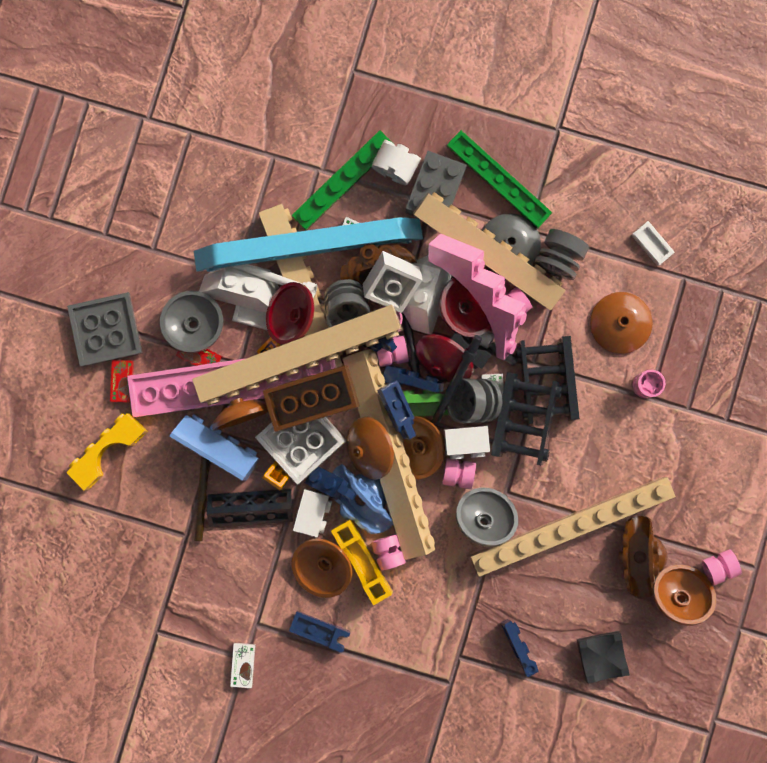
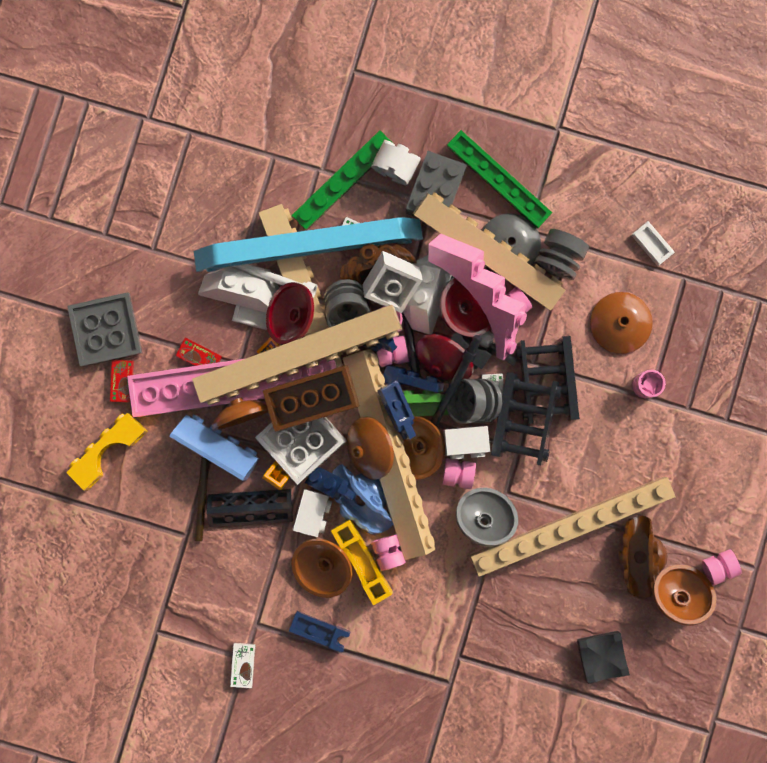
(189, 308): dark grey dish -> none
(519, 648): dark blue hinge -> none

